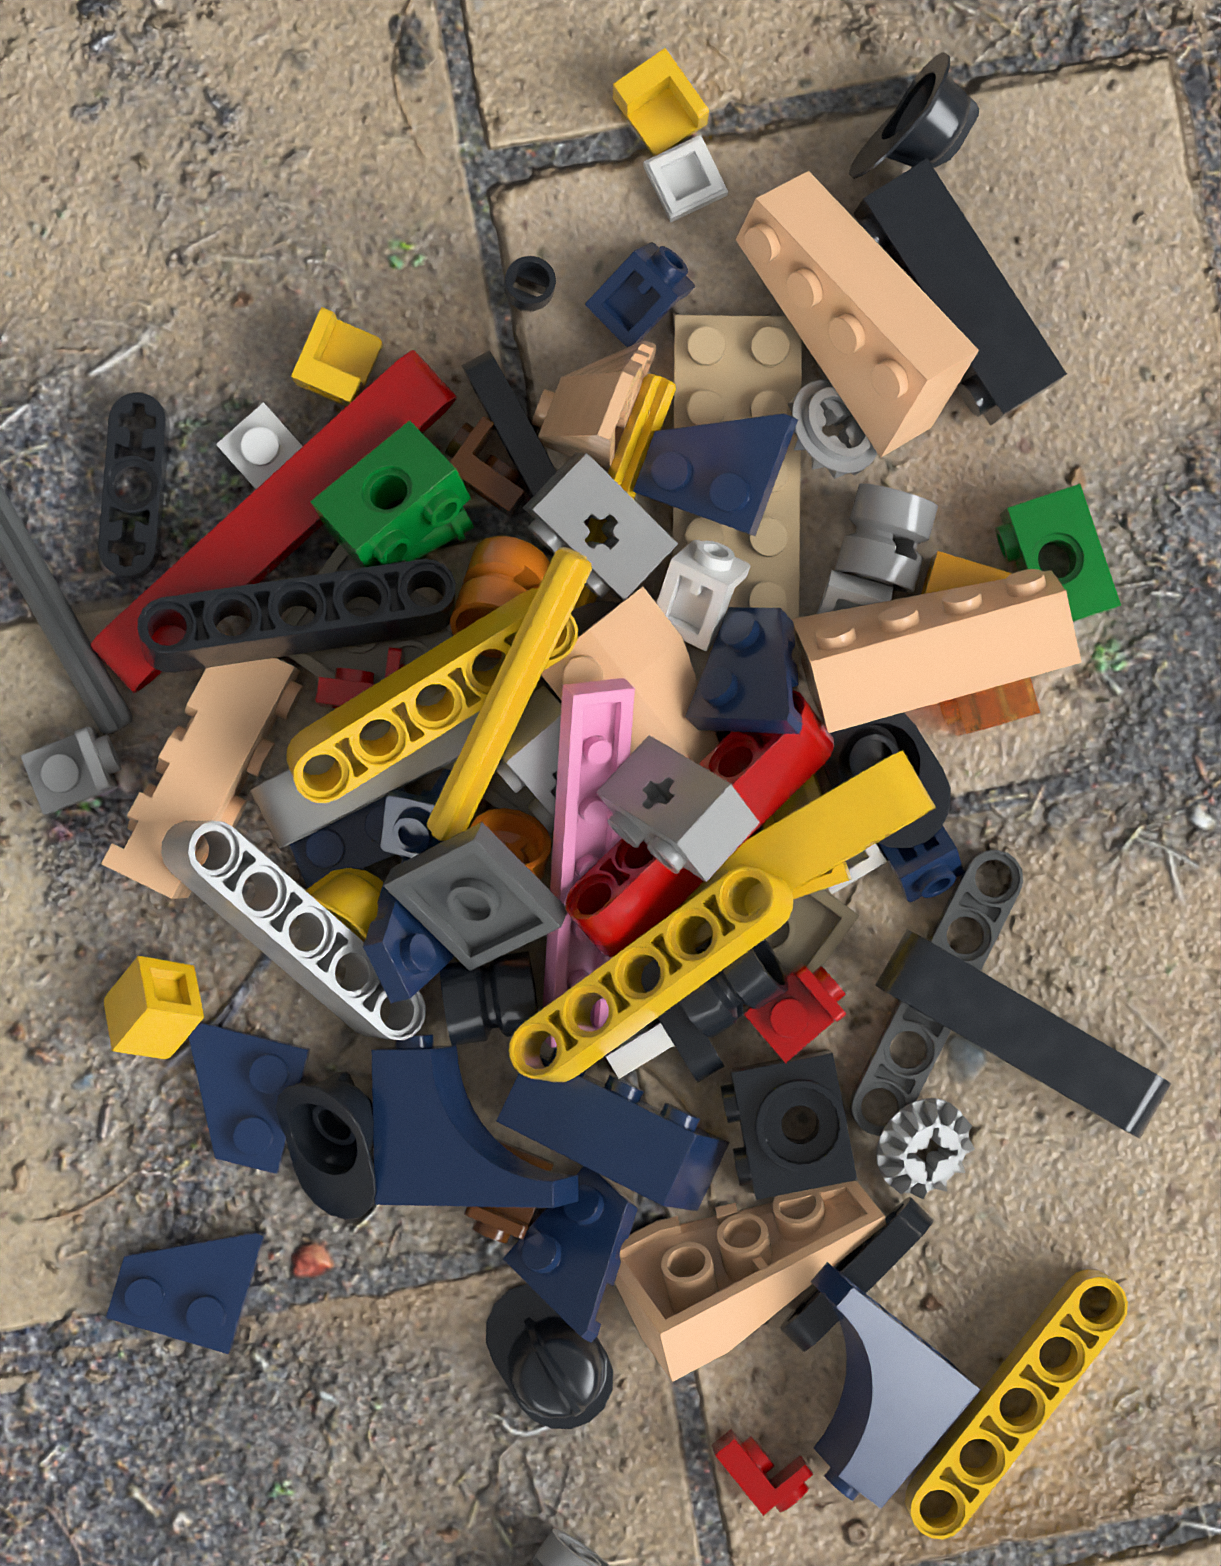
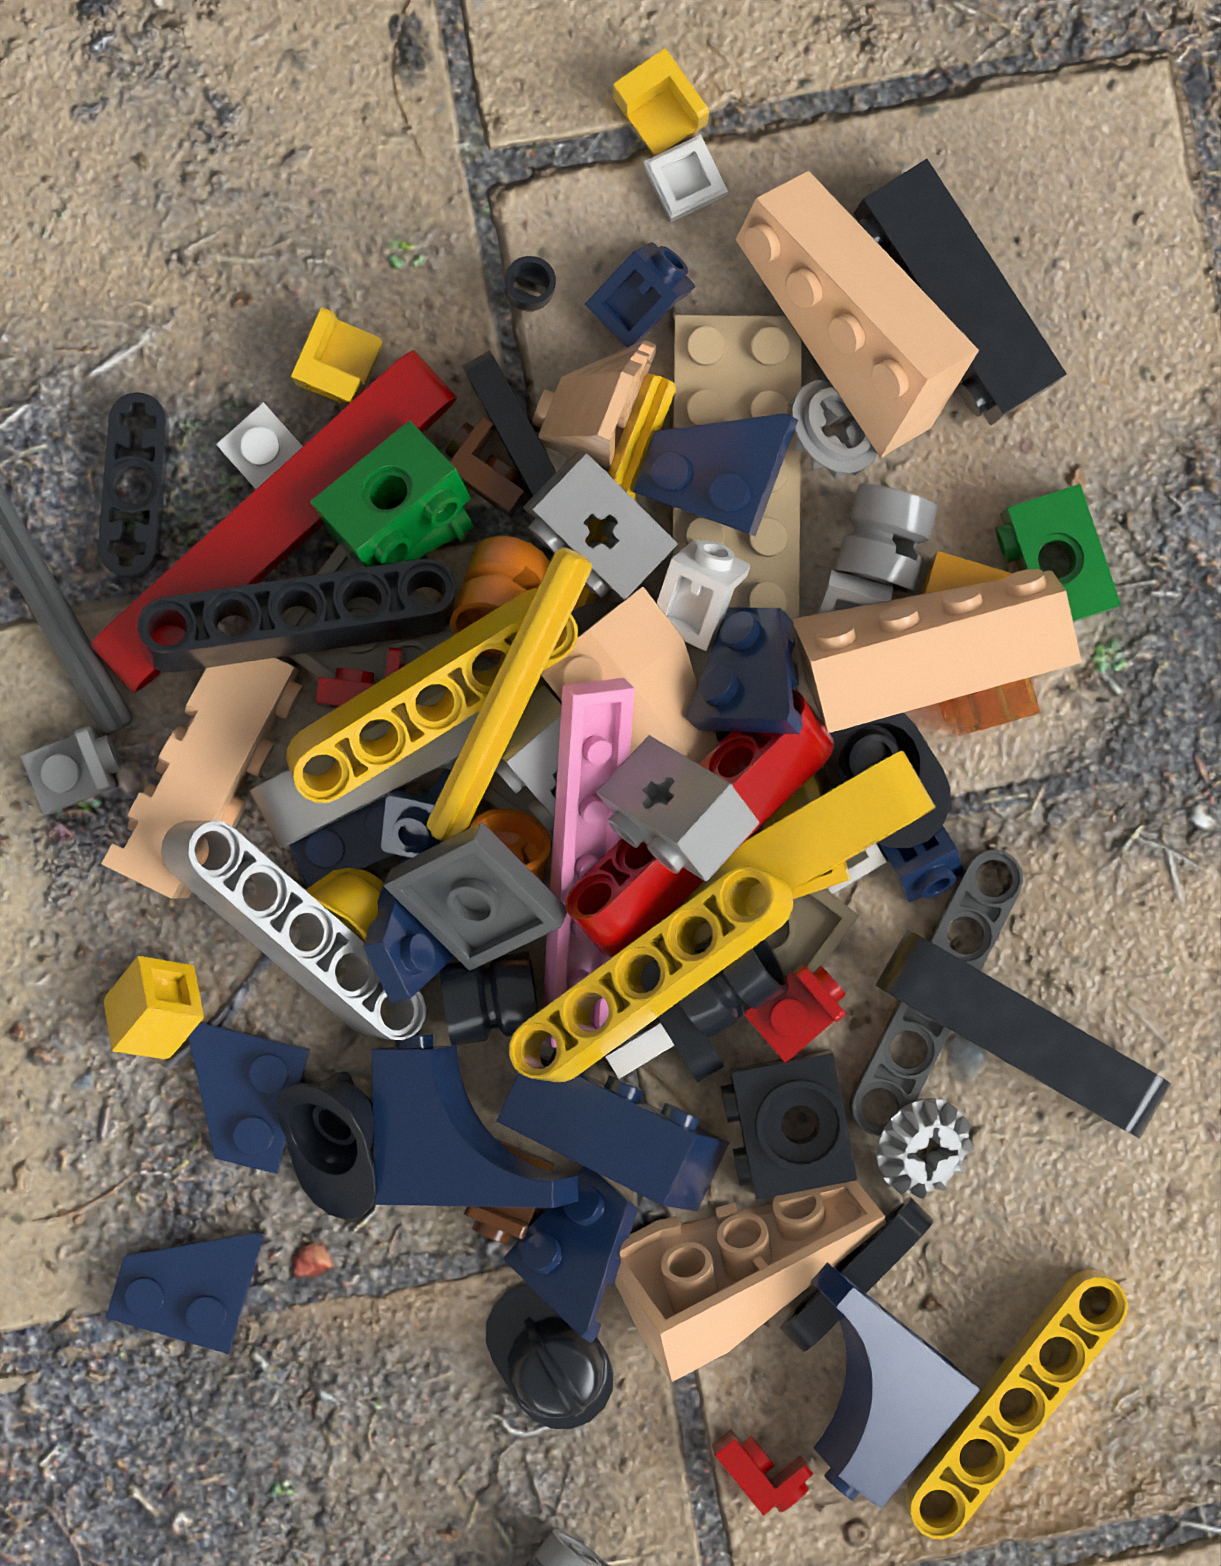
(925, 125): black piece -> none

